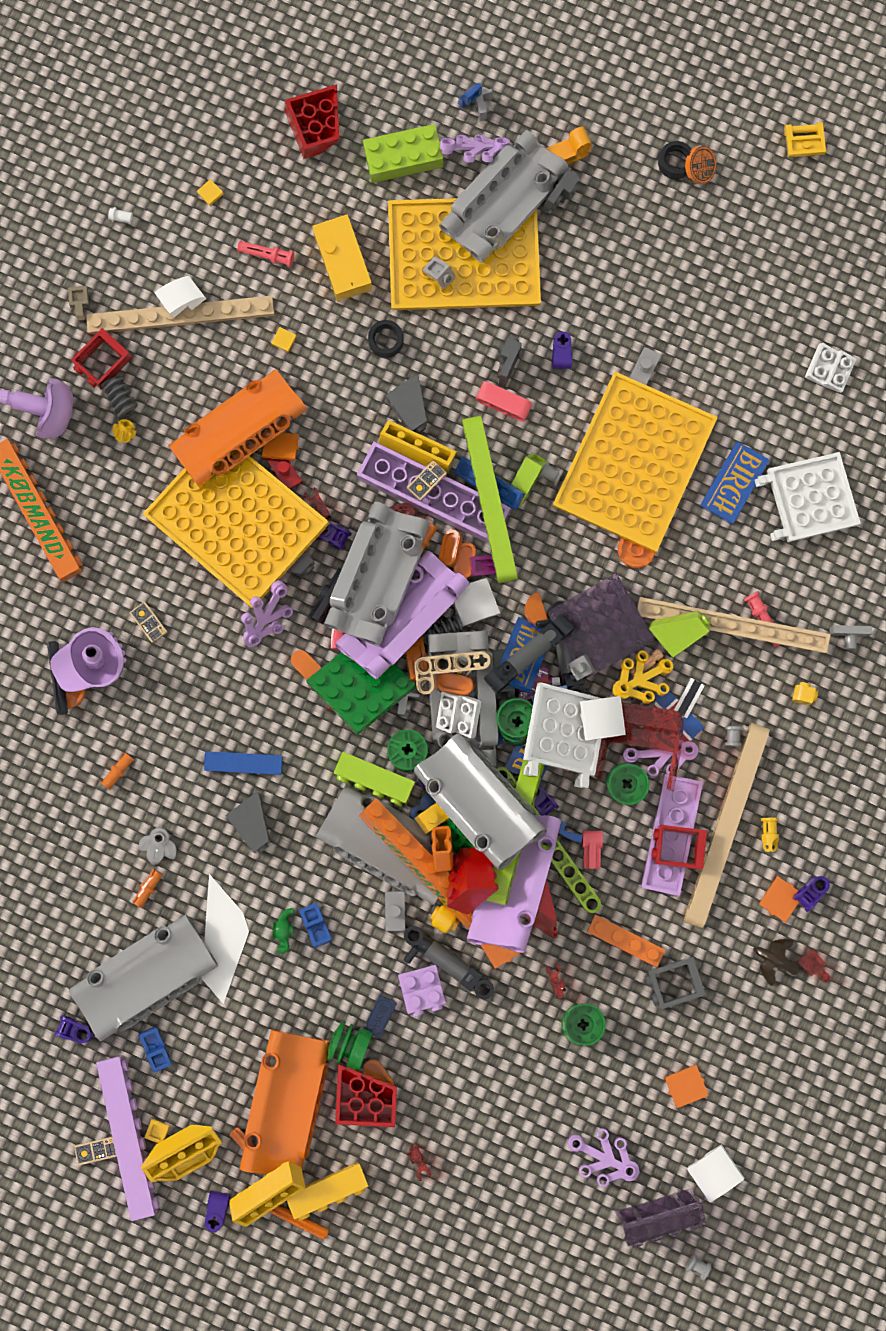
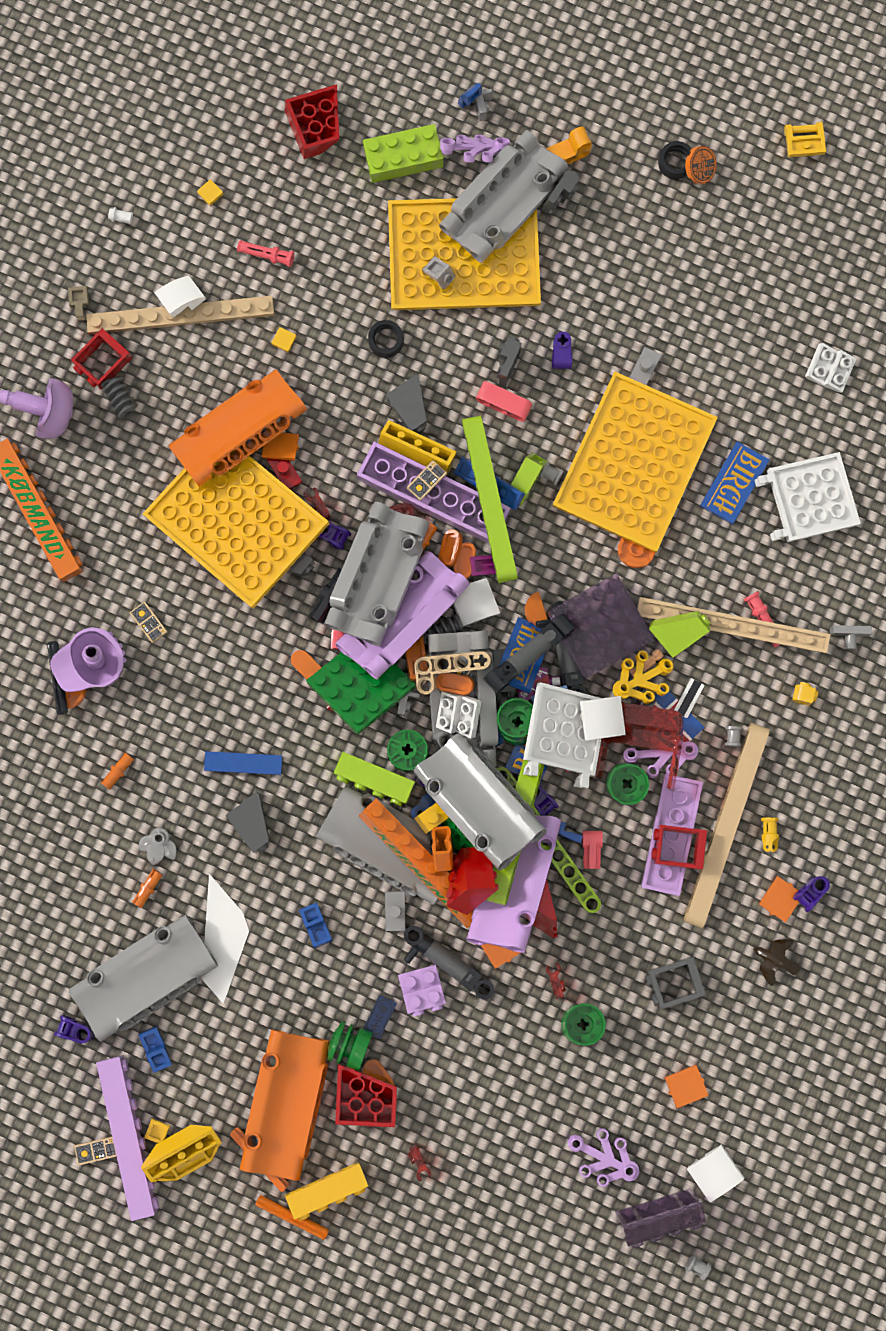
(124, 431): yellow gear -> none
(216, 1207): dark purple piece -> none
(254, 634): lavender plant -> none
(267, 1194): yellow brick -> none
(283, 930): green piece -> none
(342, 257): yellow brick -> none
(444, 919): yellow head -> none
(581, 667): light grey tile -> none
(625, 940): orange plate -> none
(812, 964): clear red plate -> none

